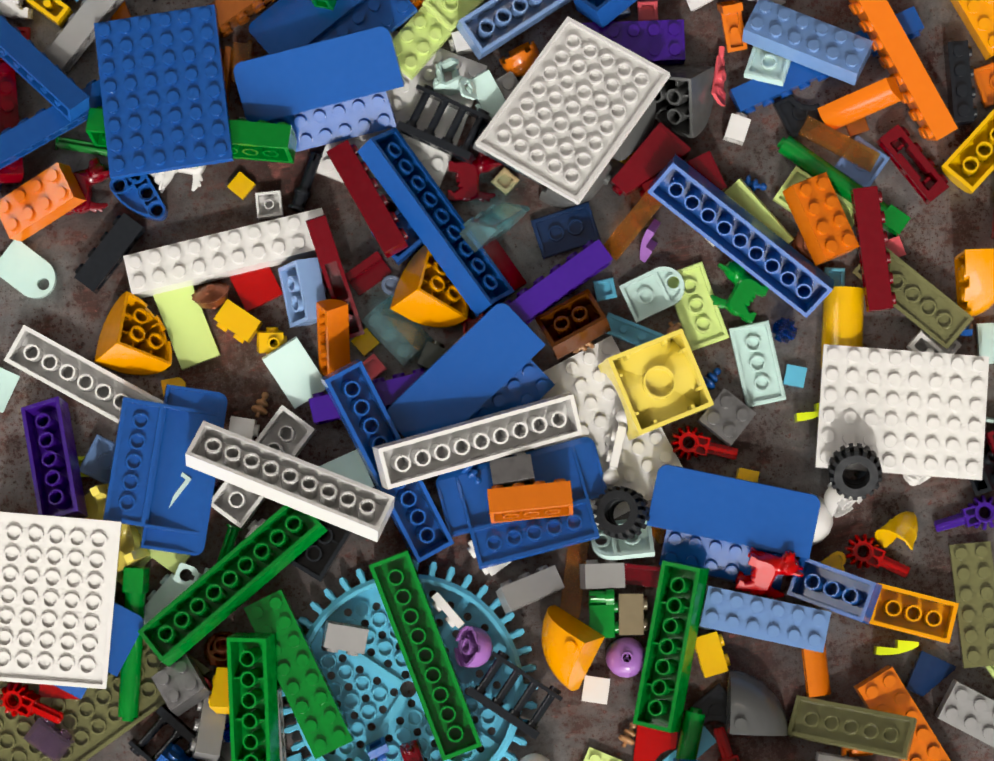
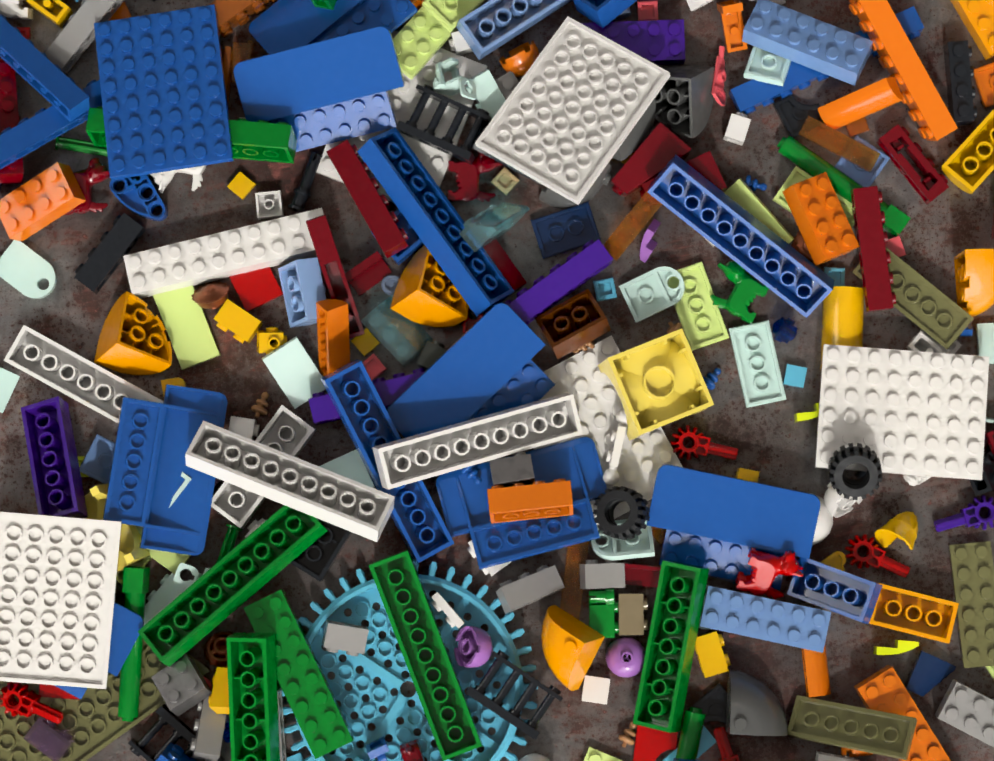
(630, 331): medium azure tile -> none
(726, 417): flat silver brick -> none

